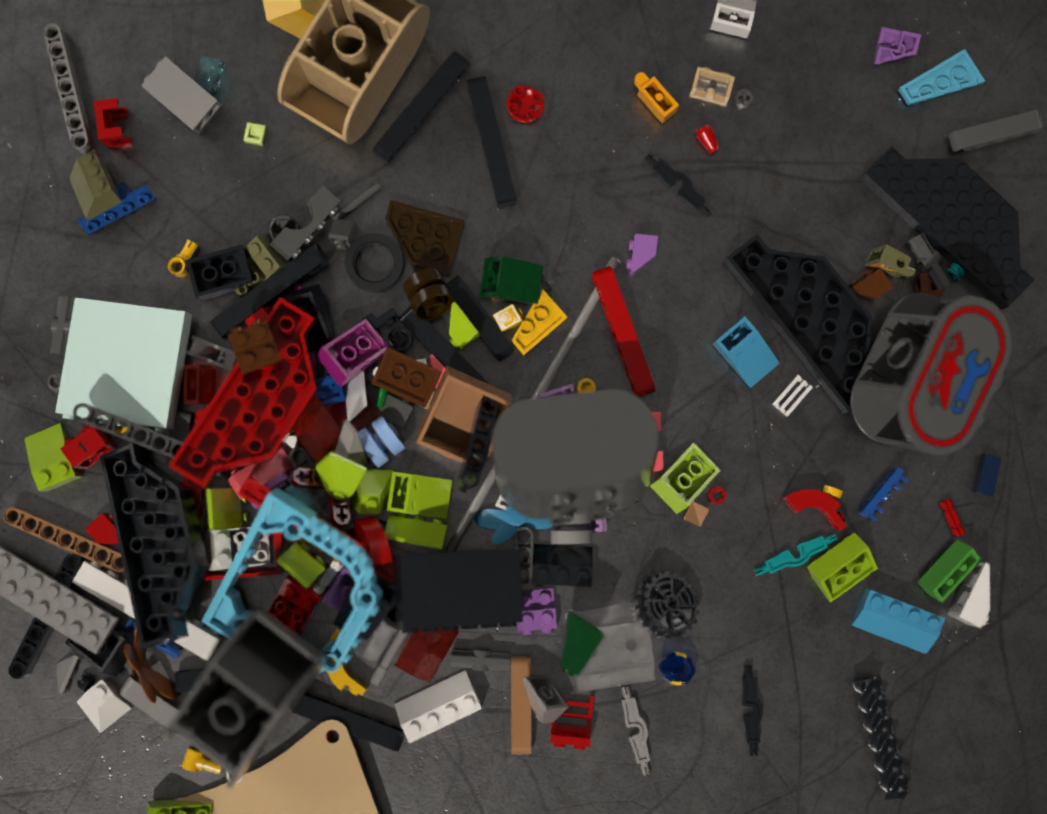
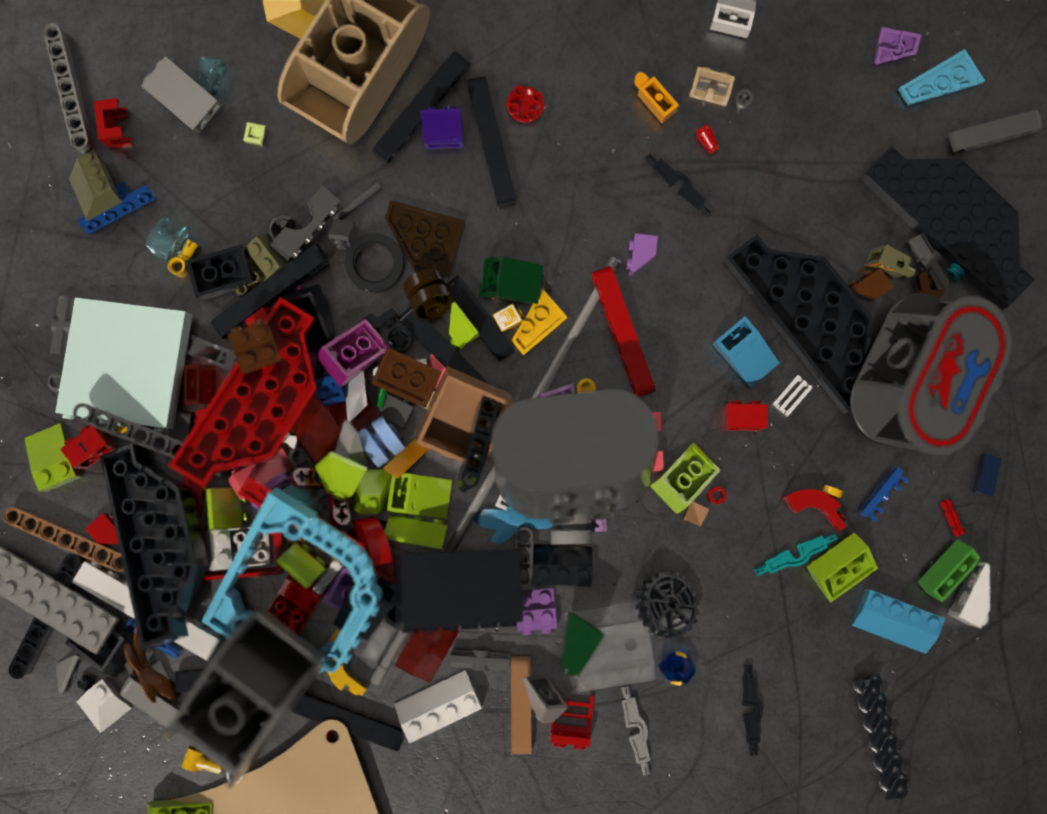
(165, 246): none -> clear light blue helmet
(405, 459): none -> light orange sticker
(442, 127): none -> dark purple slope
(744, 416): none -> red brick

